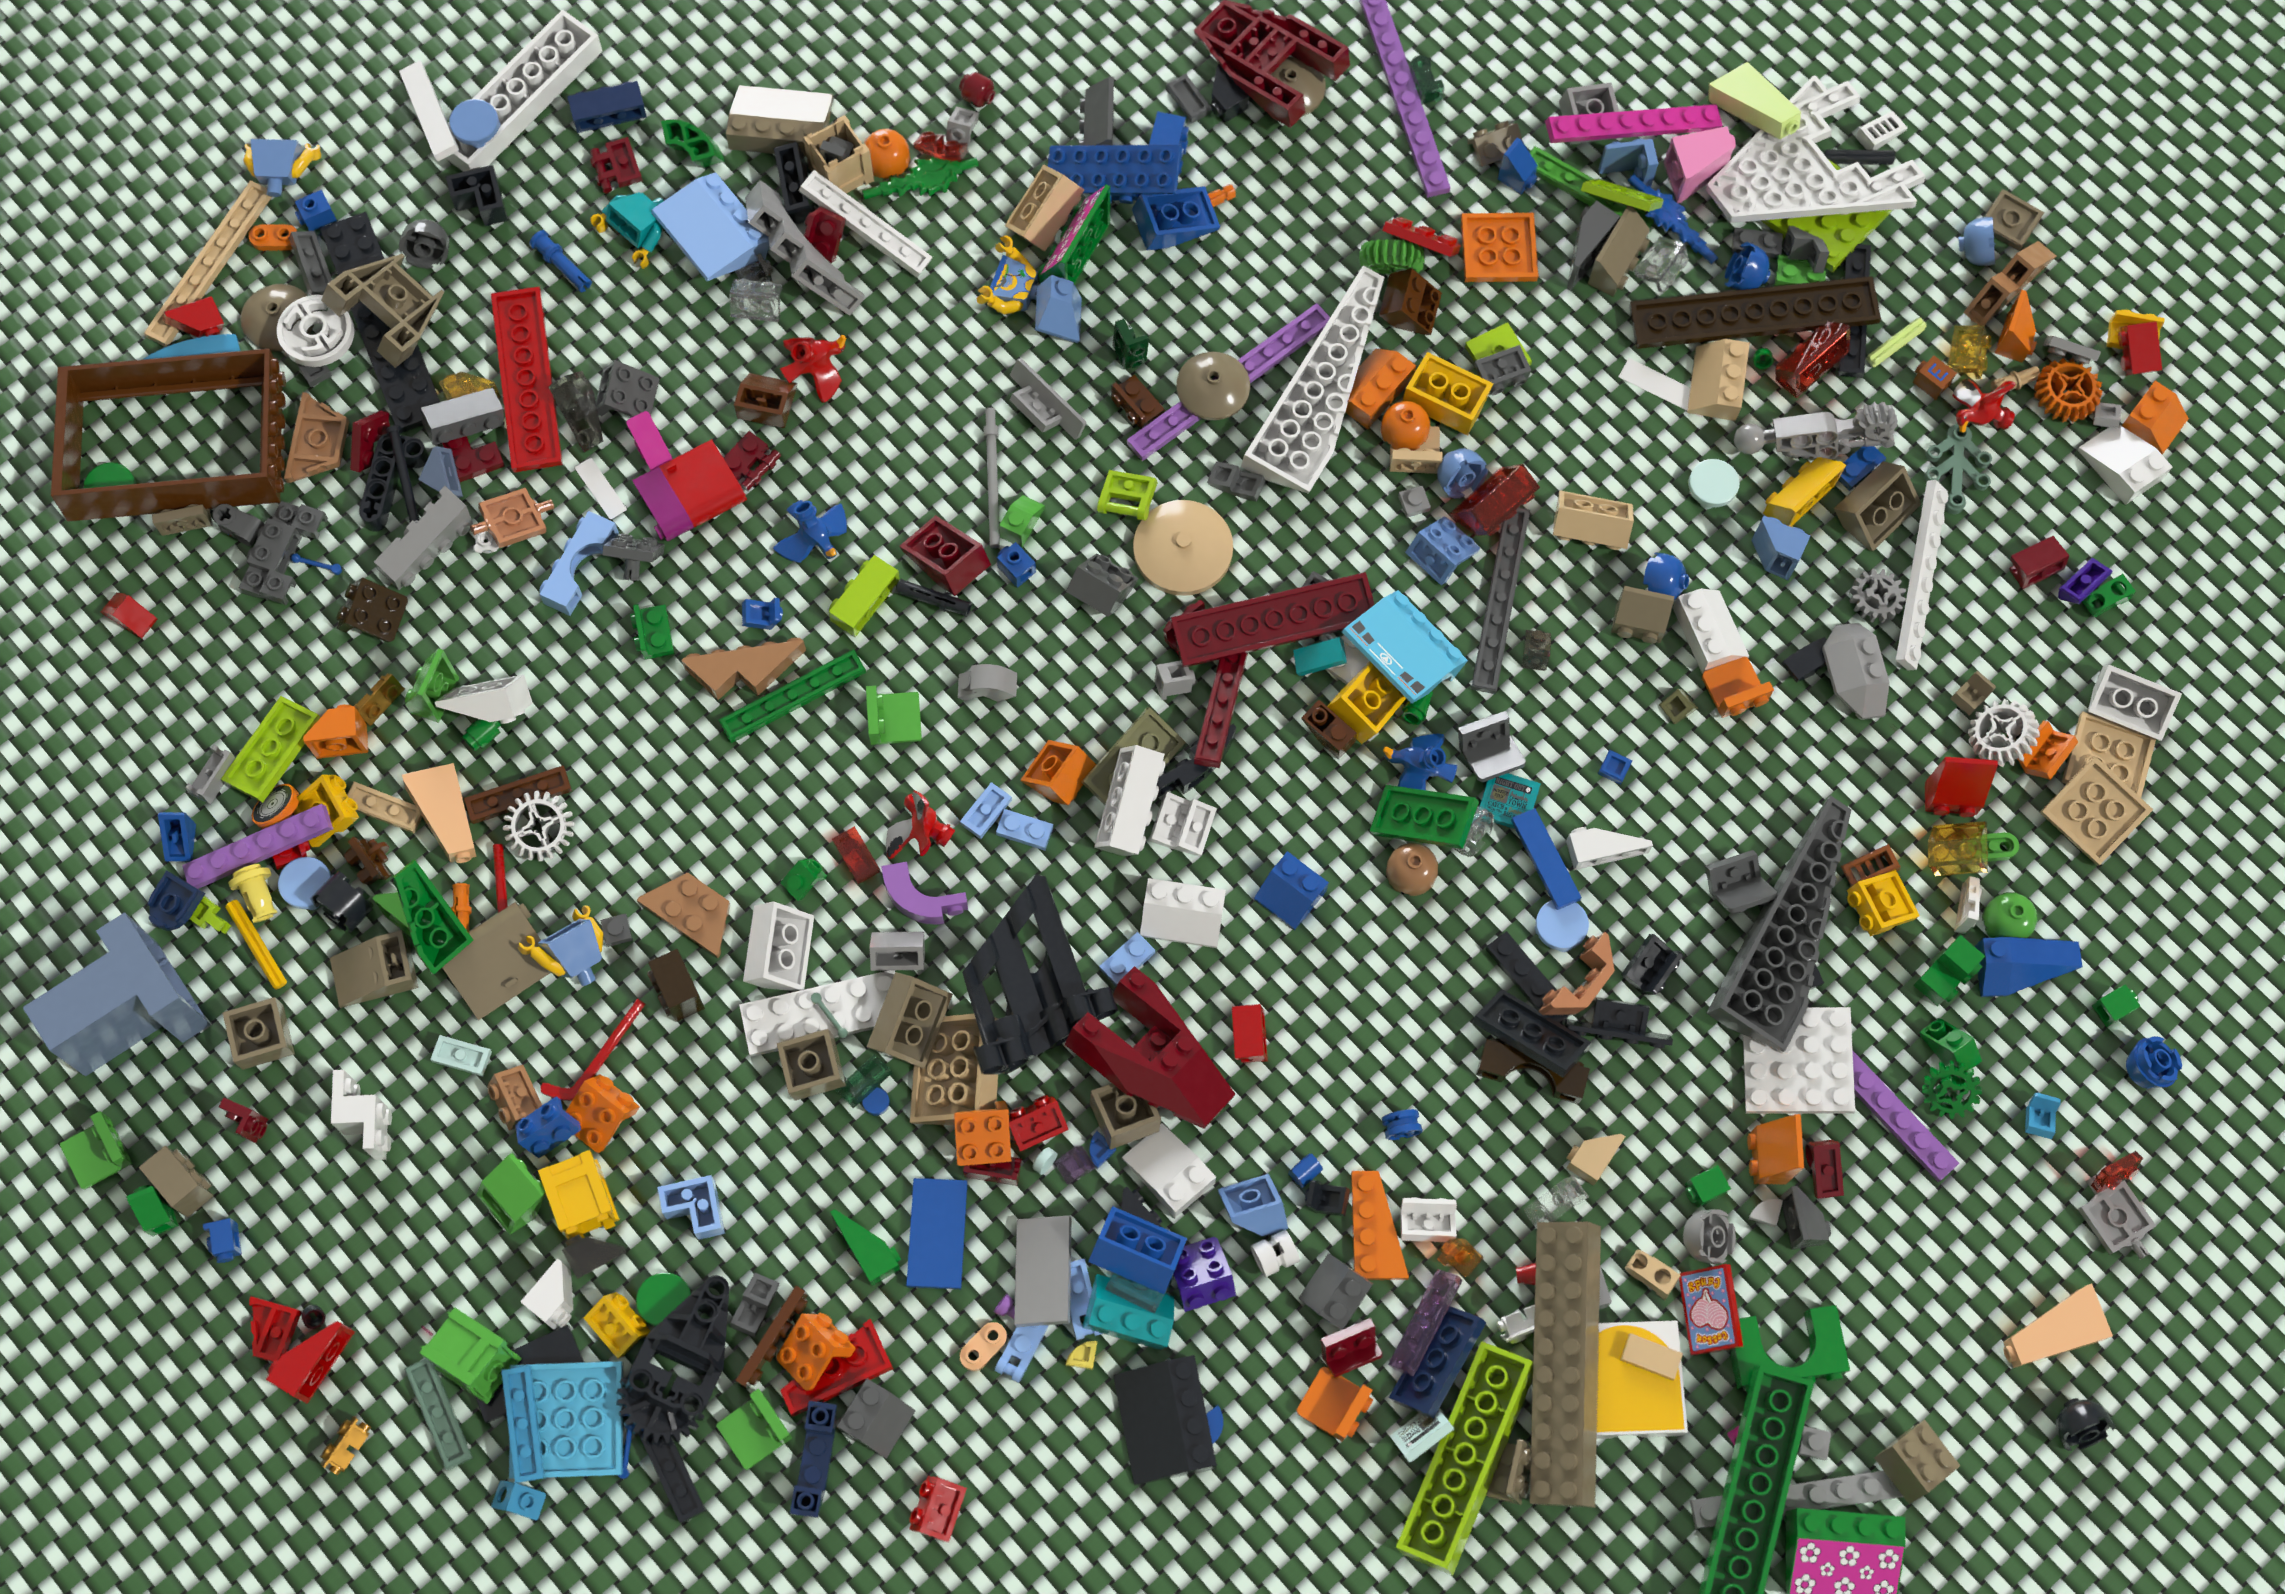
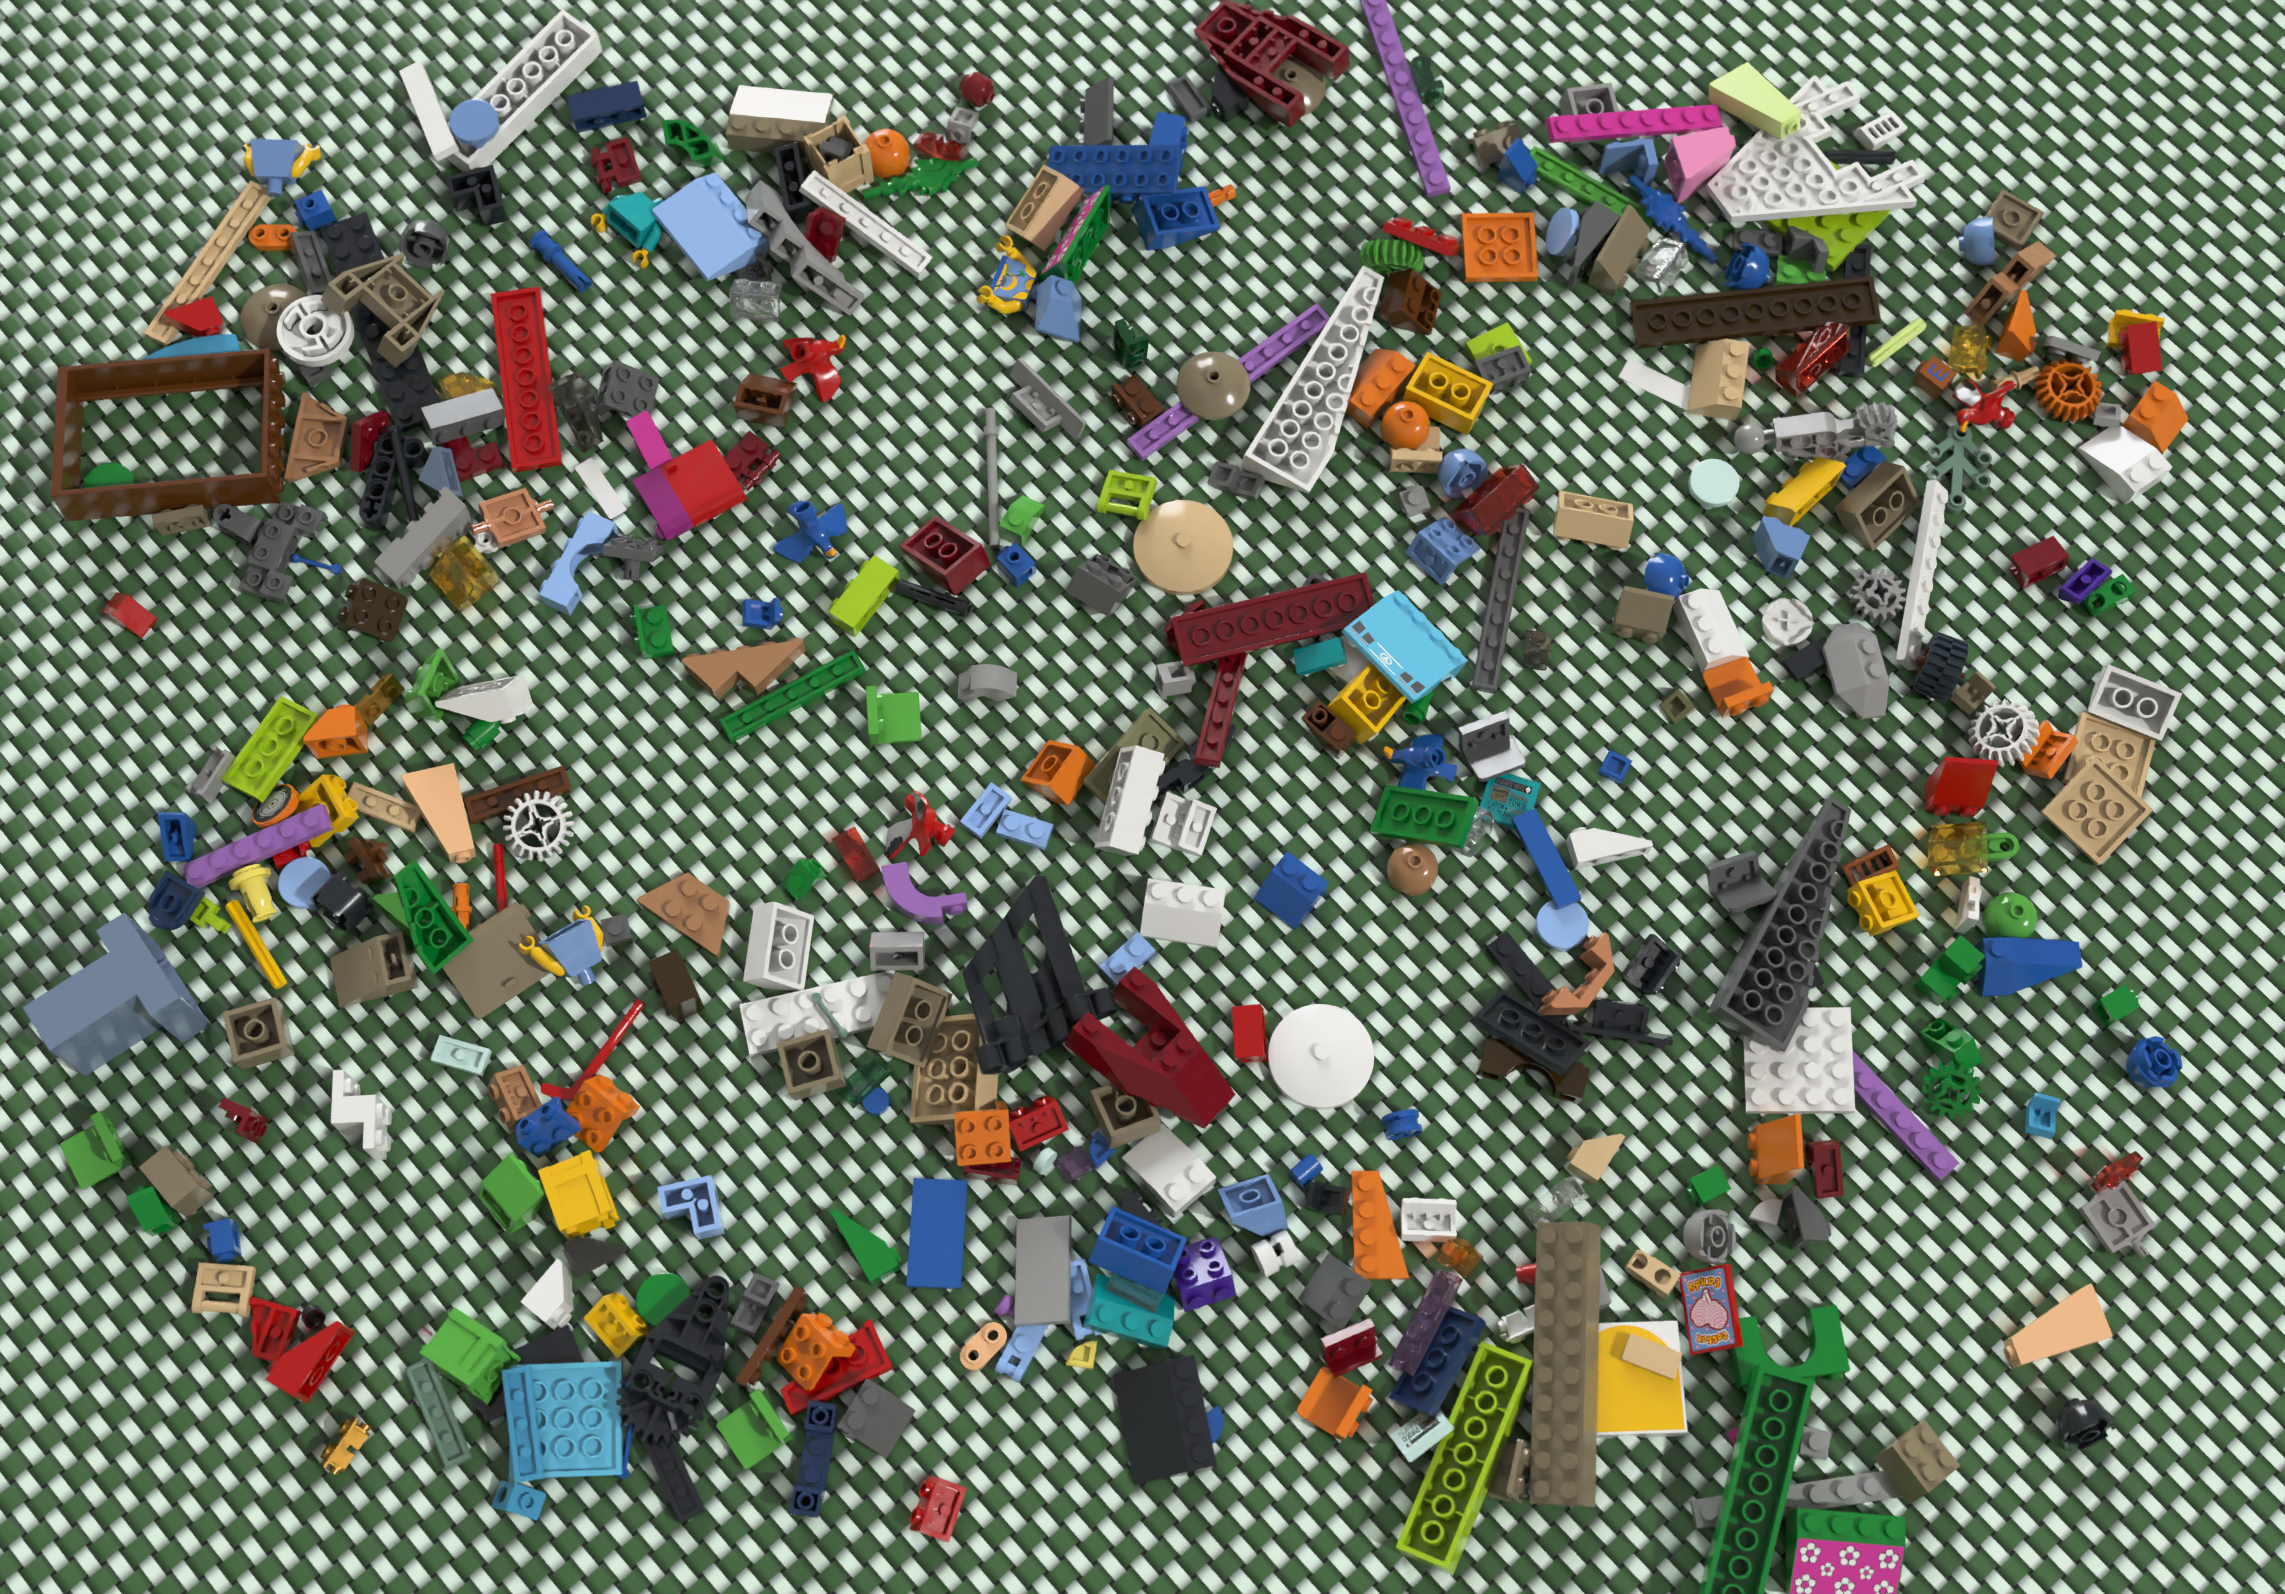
(226, 1280): none -> tan plate
(464, 574): none -> clear yellow slope
(1320, 1057): none -> white dish
(1561, 232): none -> light blue tile
(1622, 194): lime tile -> none
(1787, 622): none -> white tile
(1940, 666): none -> black wheel

